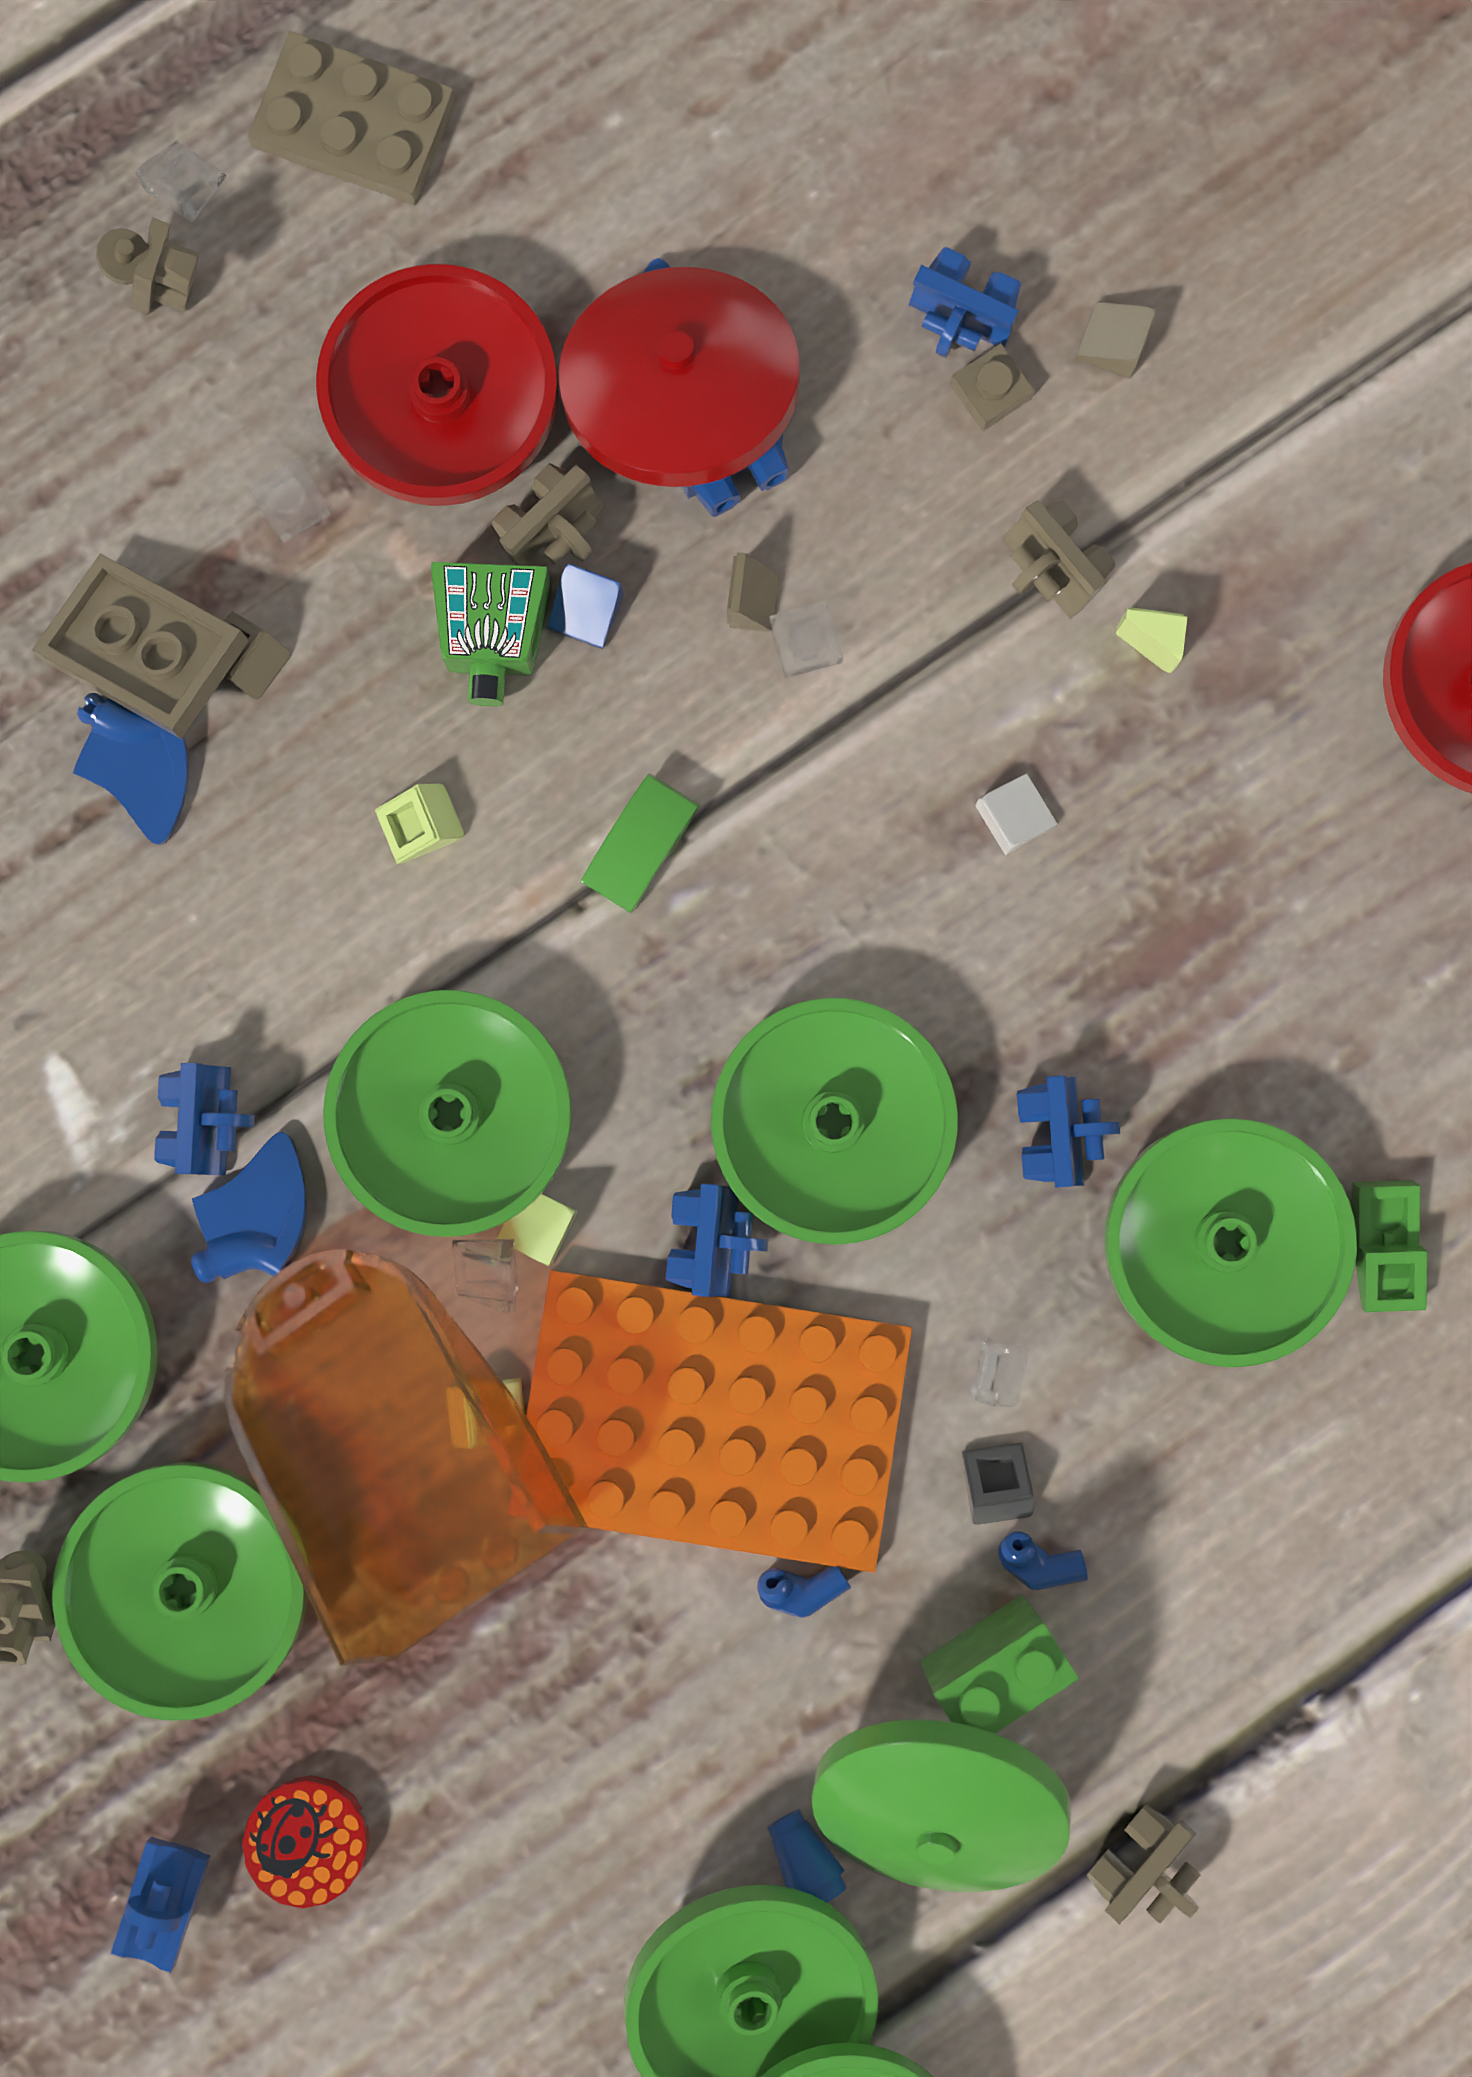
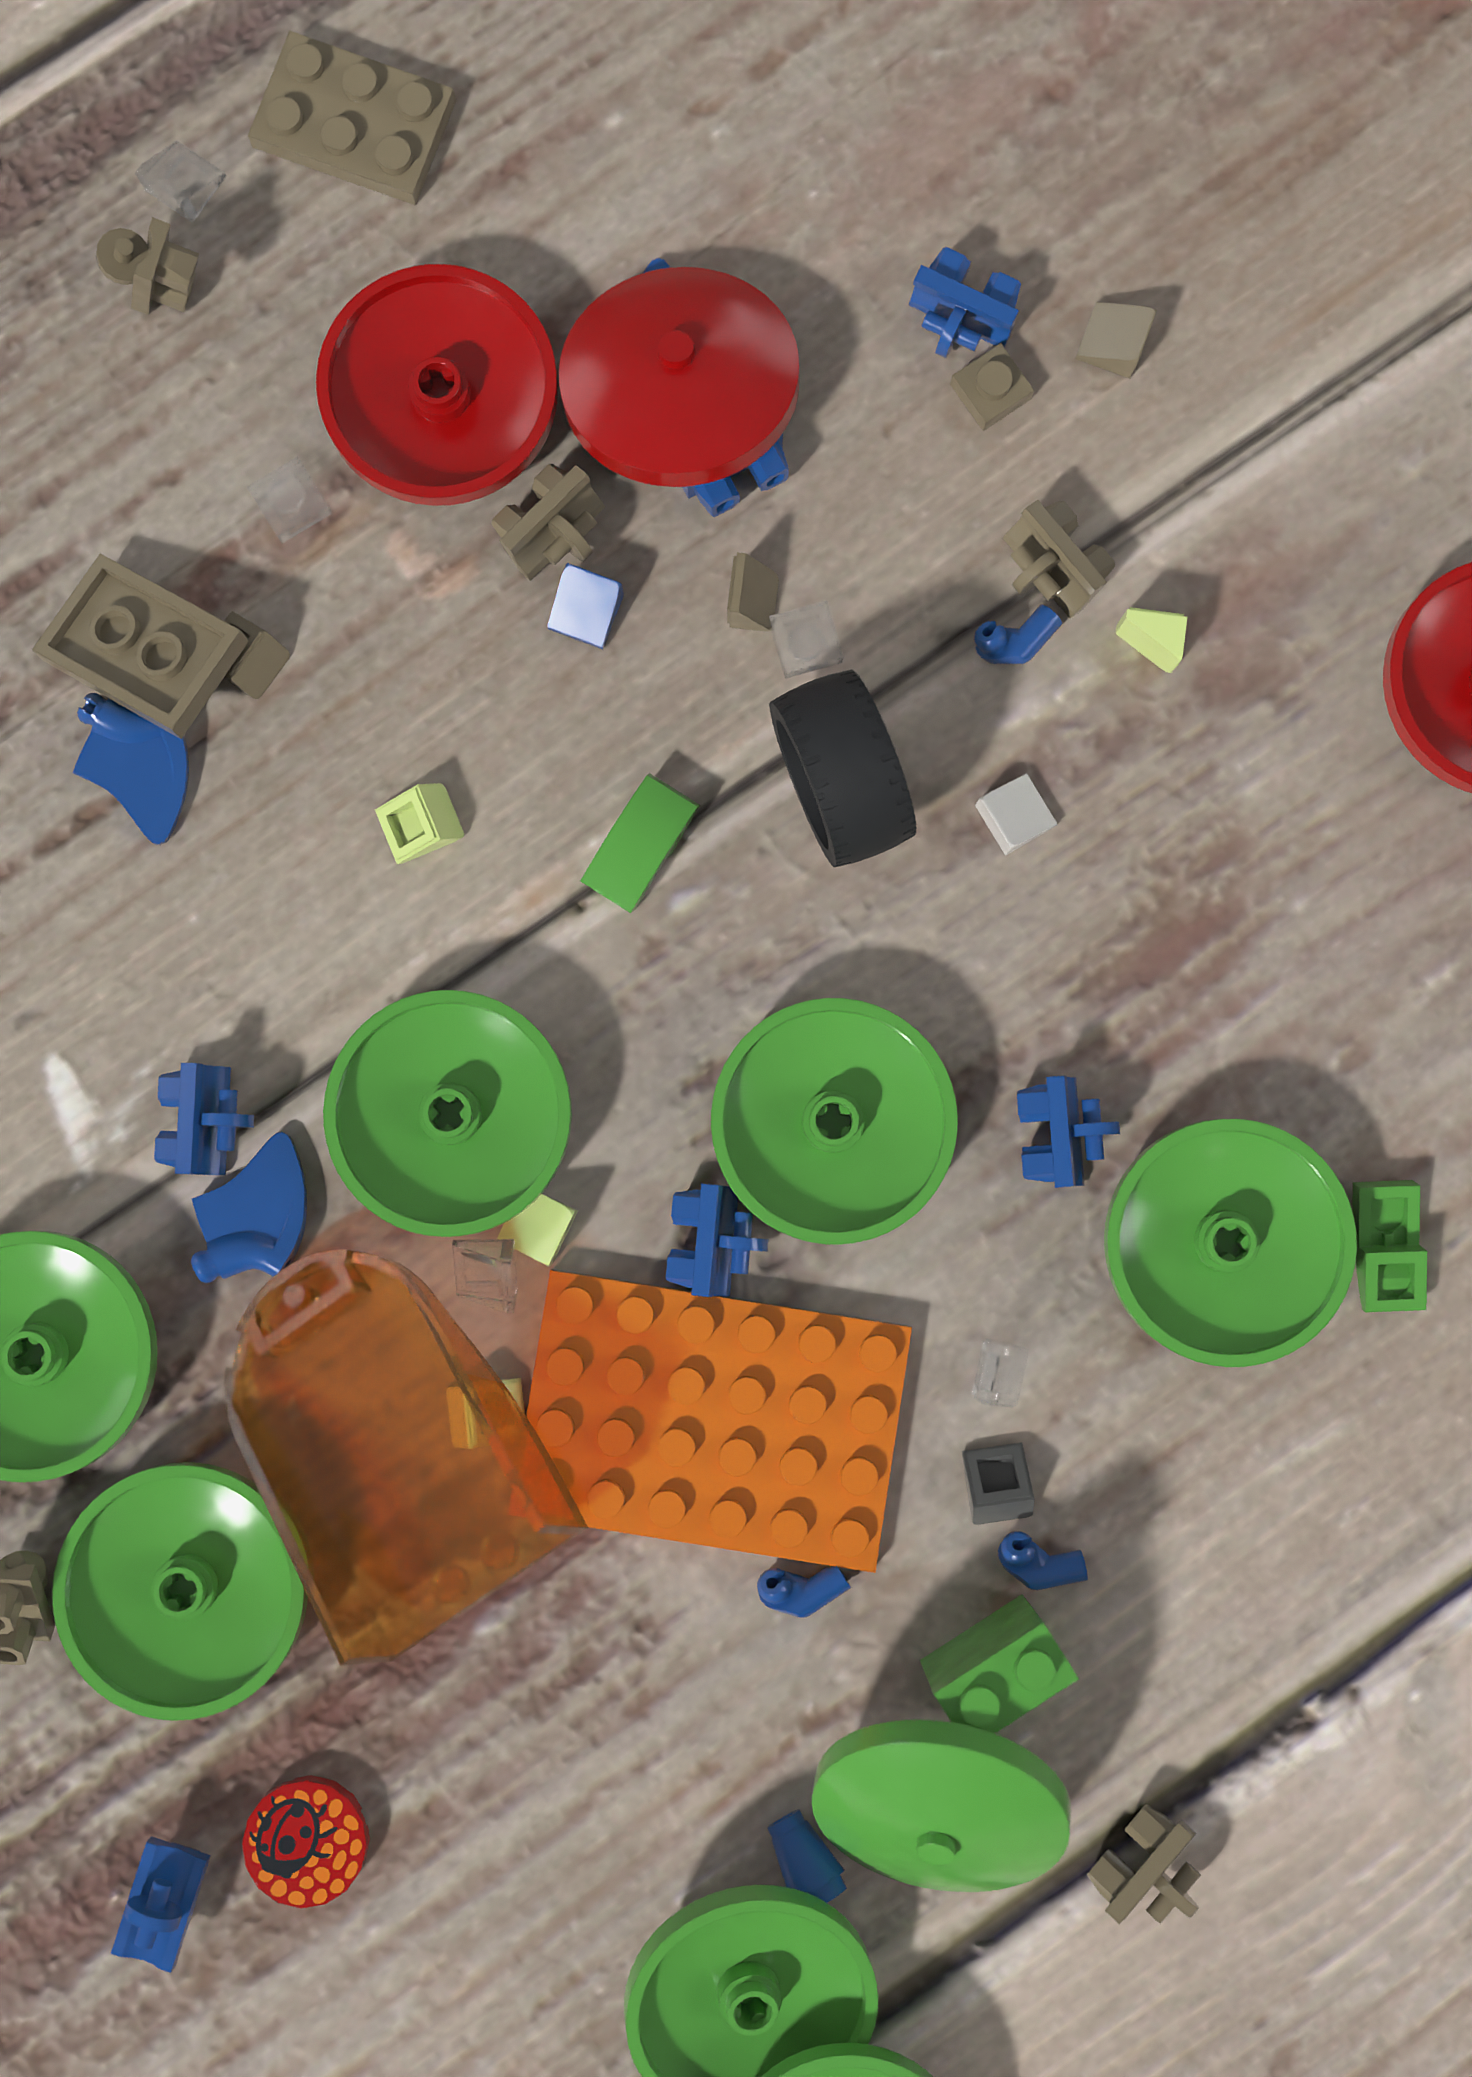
(490, 622): torso -> none
(843, 767): none -> black wheel
(1016, 645): none -> blue arm

